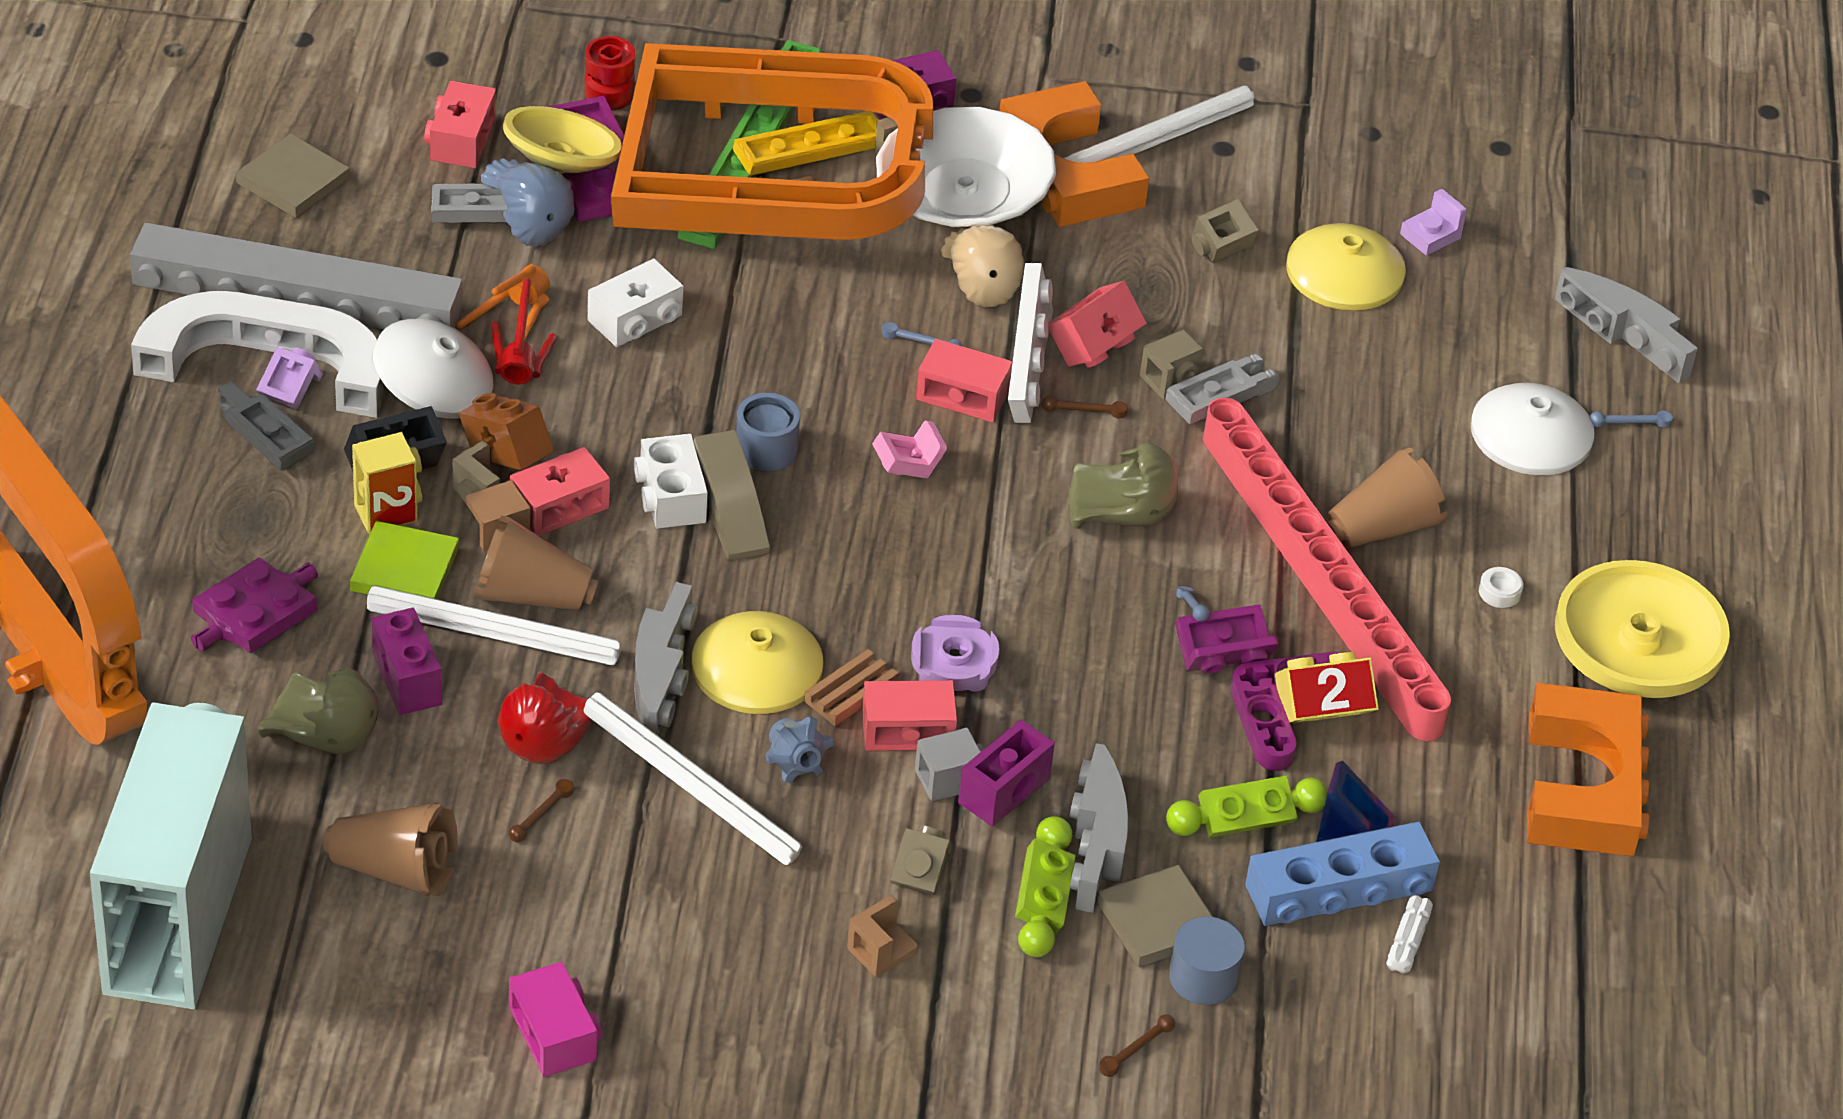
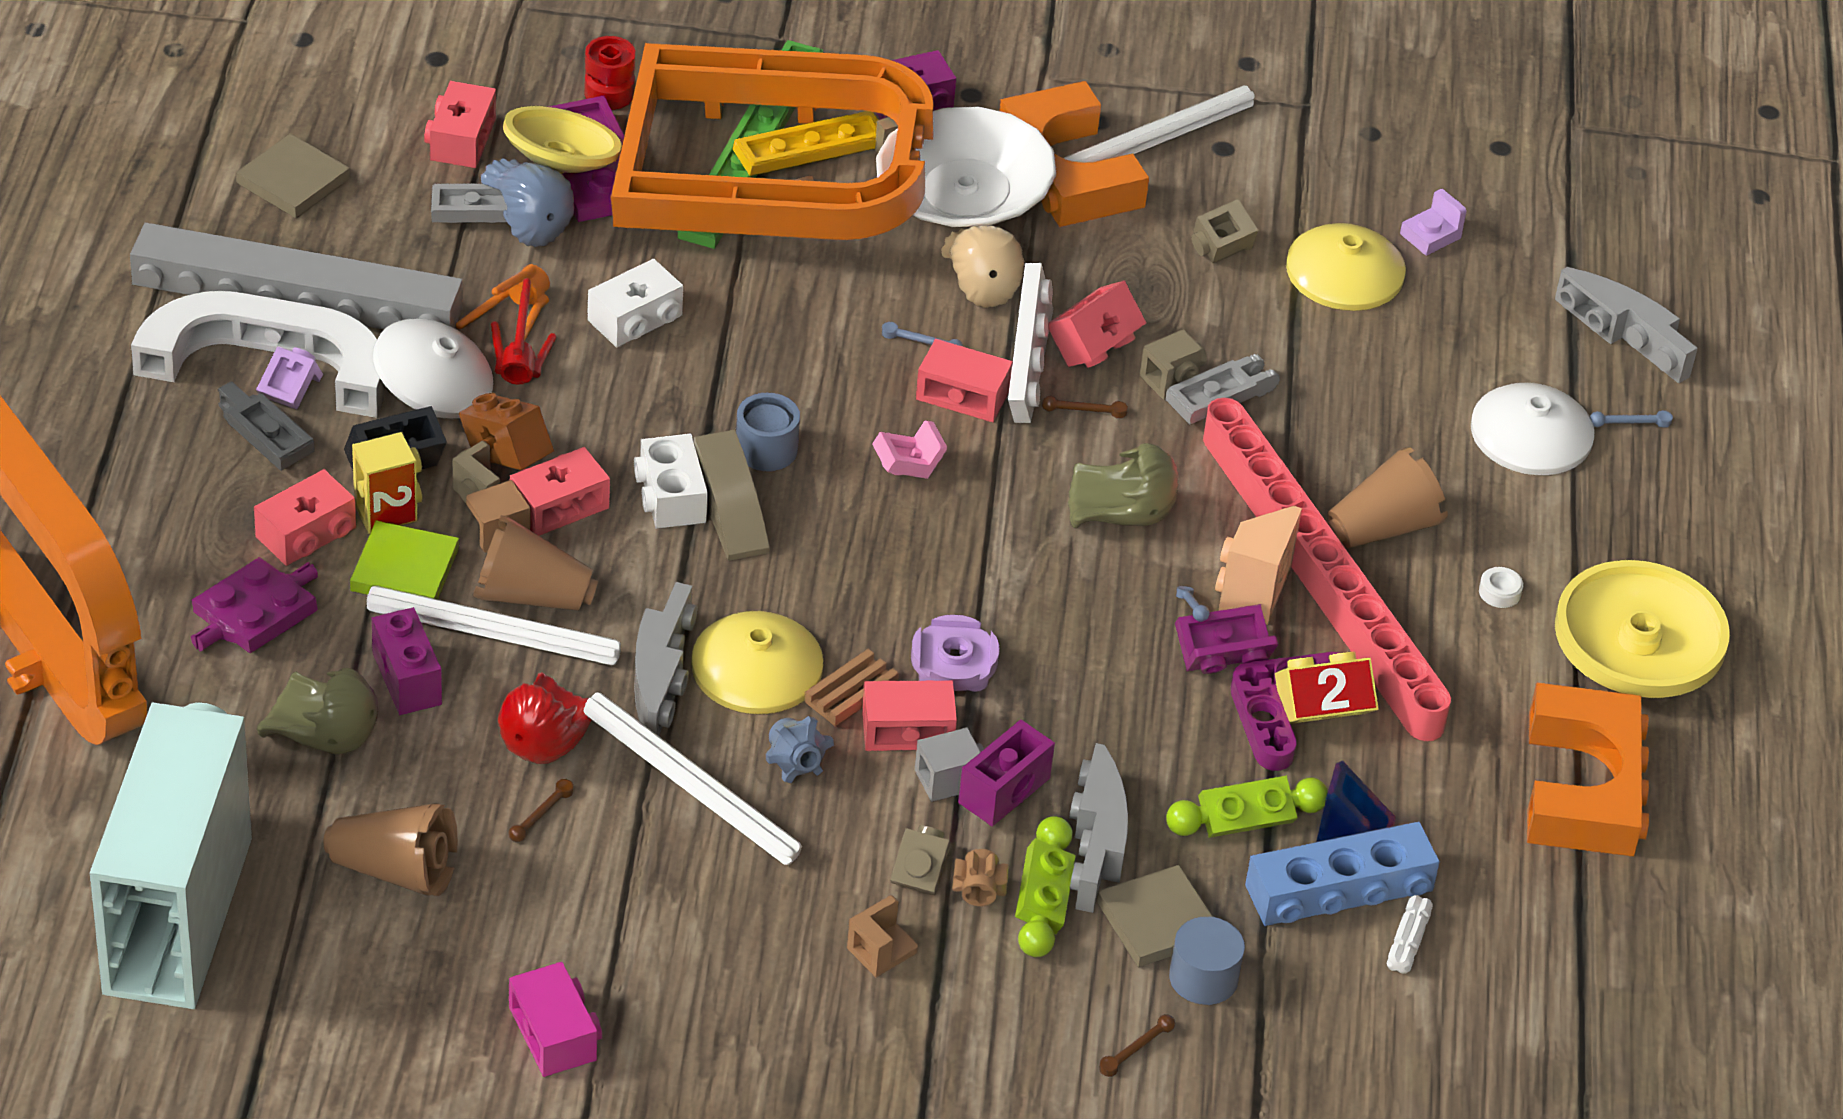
(305, 517): none -> coral brick
(980, 877): none -> medium nougat gear
(1258, 561): none -> light nougat slope

